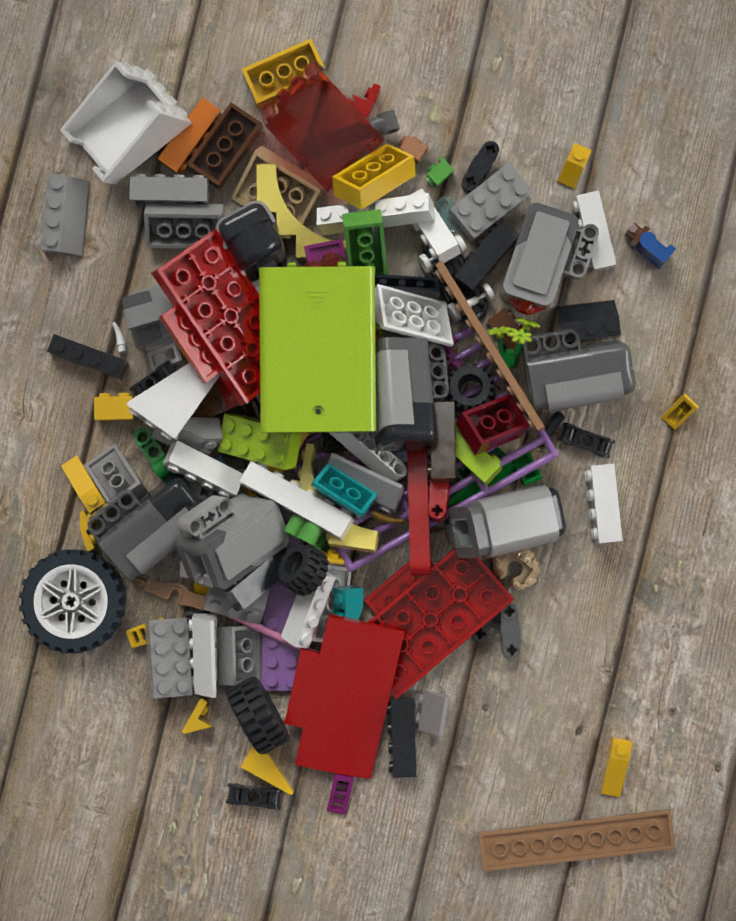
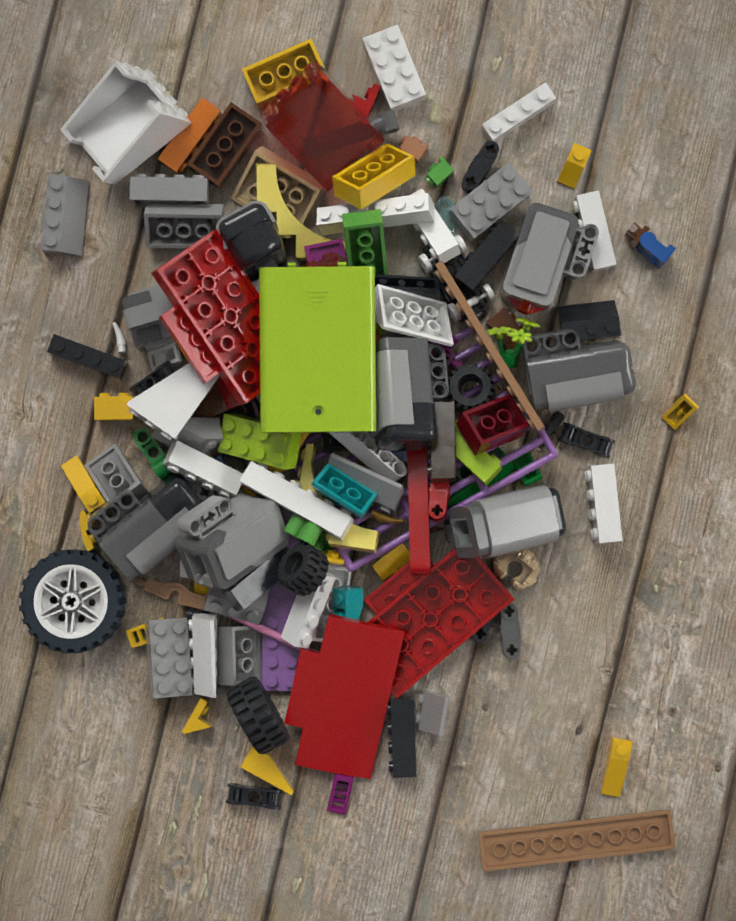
(392, 562): none -> yellow slope
(394, 68): none -> white brick
(518, 113): none -> white brick

